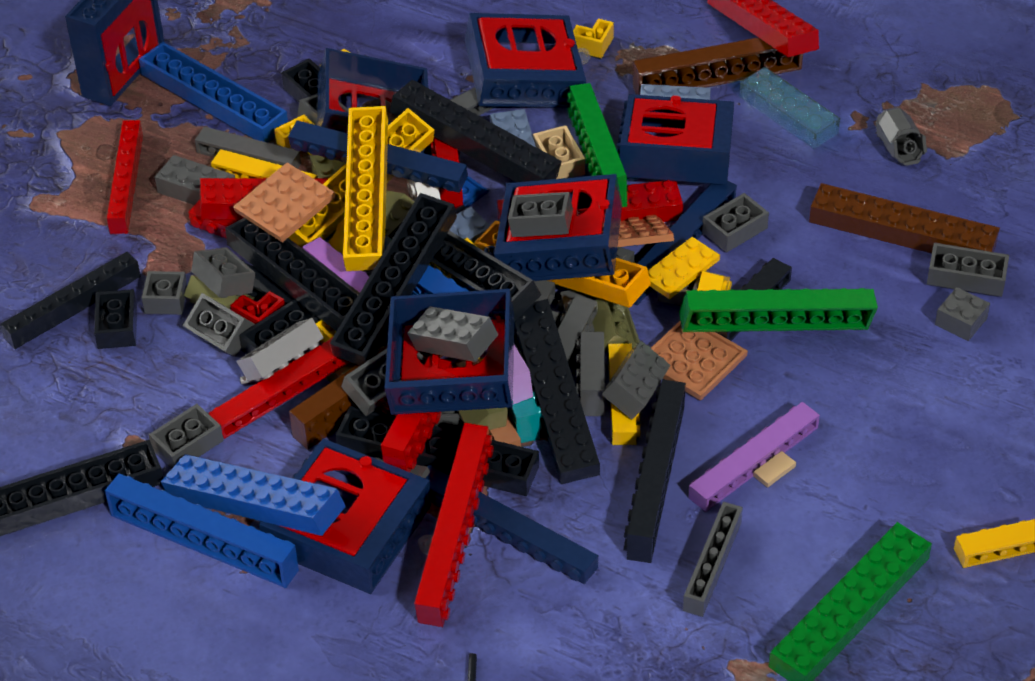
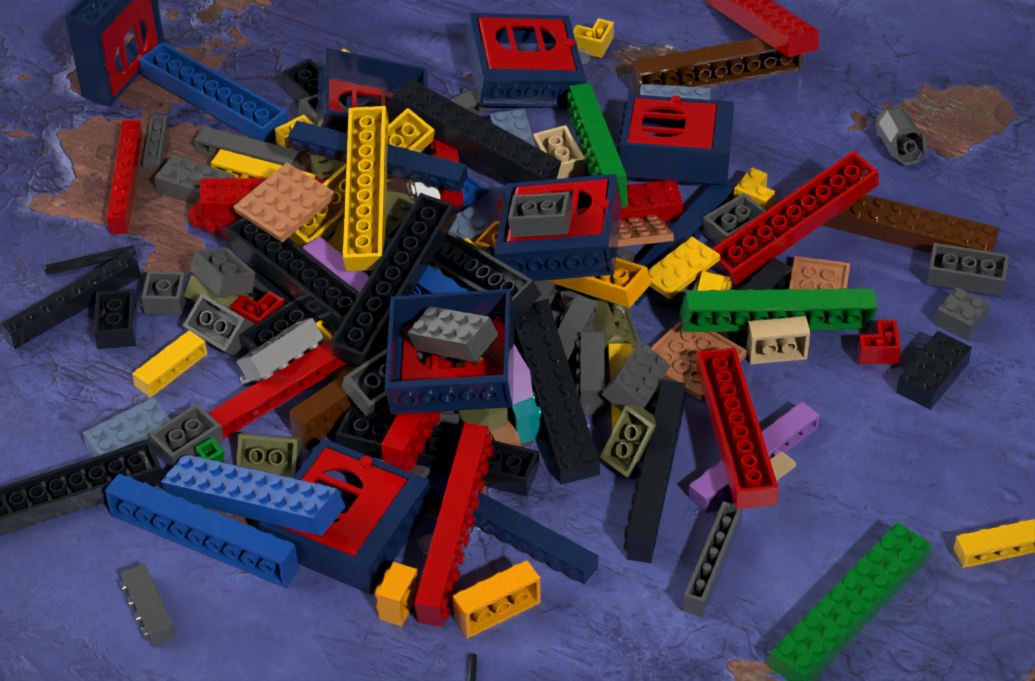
(87, 260): none -> black axle
(126, 428): none -> sand blue brick
(148, 605): none -> dark grey brick
(155, 142): none -> dark grey tile
(169, 363): none -> yellow brick
(210, 450): none -> green brick
(269, 453): none -> olive slope
(397, 593): none -> light orange brick
(496, 599): none -> light orange brick
(629, 439): none -> olive slope
(736, 429): none -> red brick
(755, 186): none -> yellow brick
(778, 340): none -> tan brick
(789, 107): clear light blue brick -> none
(795, 217): none -> red brick
(818, 274): none -> nougat plate
(882, 346): none -> red brick
(933, 370): none -> black brick

